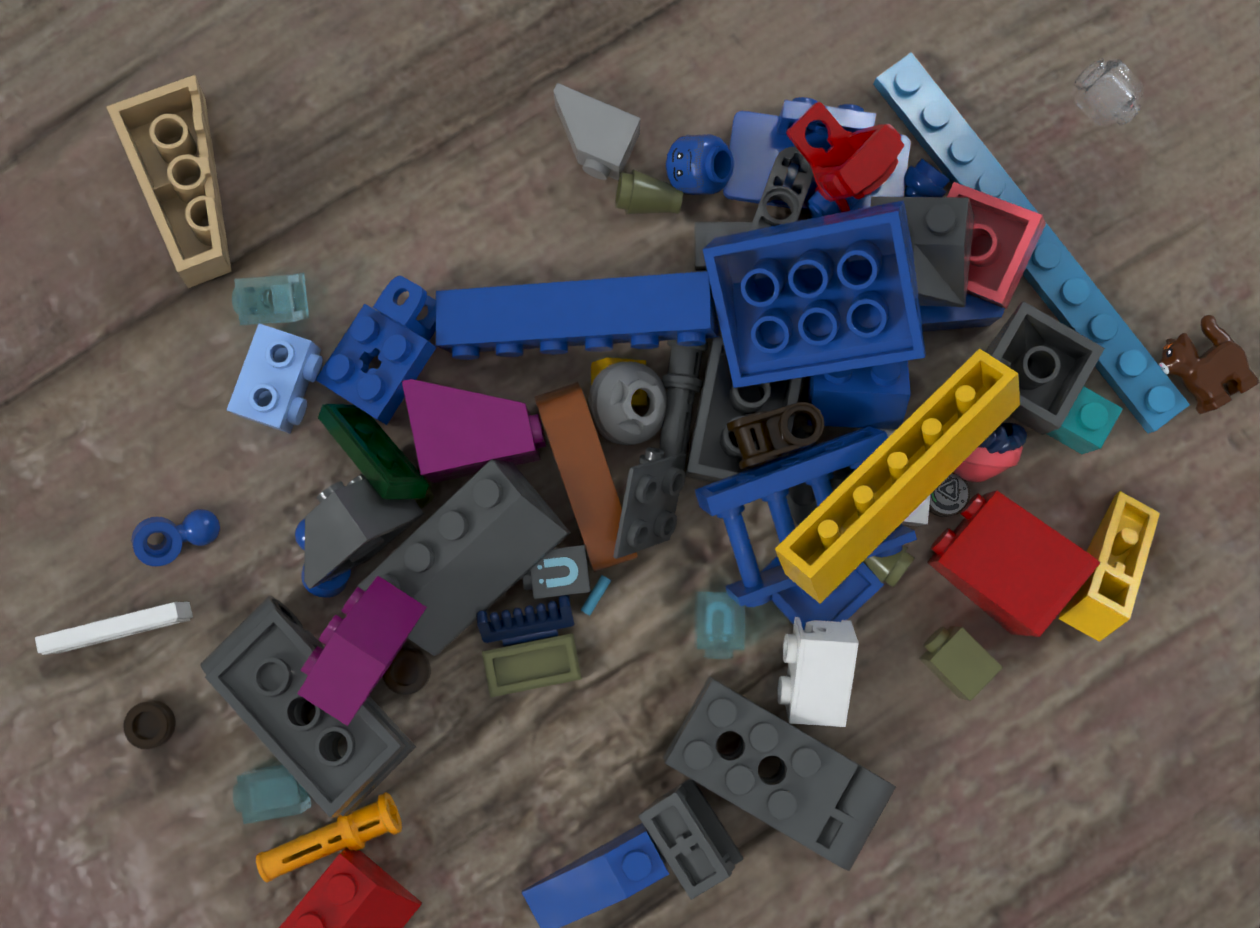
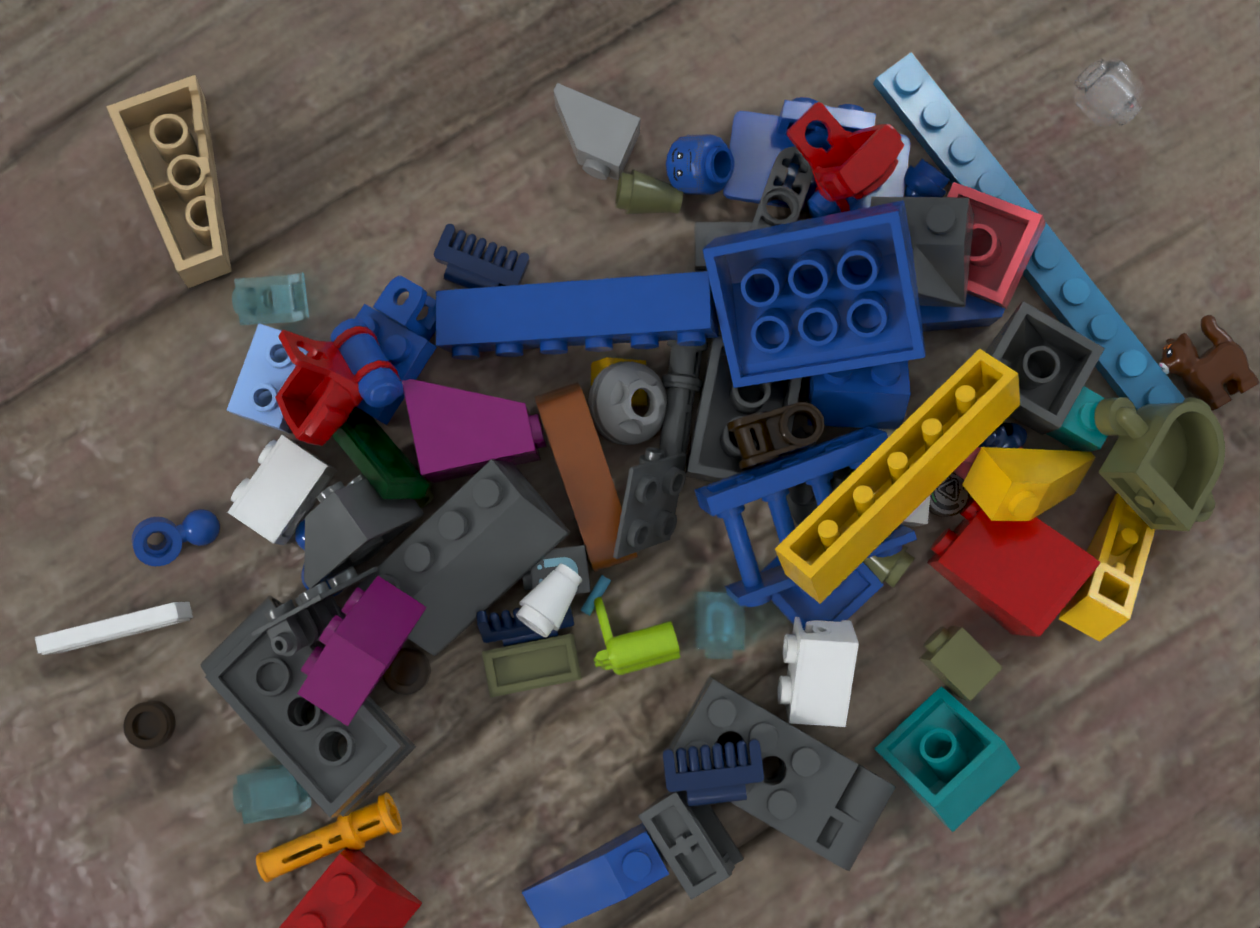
(280, 490): none -> white hinge
(302, 626): none -> dark grey hinge
(334, 380): none -> red piece
(471, 270): none -> dark blue piece
(549, 601): none -> white cone
(635, 649): none -> lime piece
(718, 783): none -> dark blue piece
(948, 758): none -> teal slope
(1024, 482): none -> yellow slope
(1163, 459): none -> olive piece

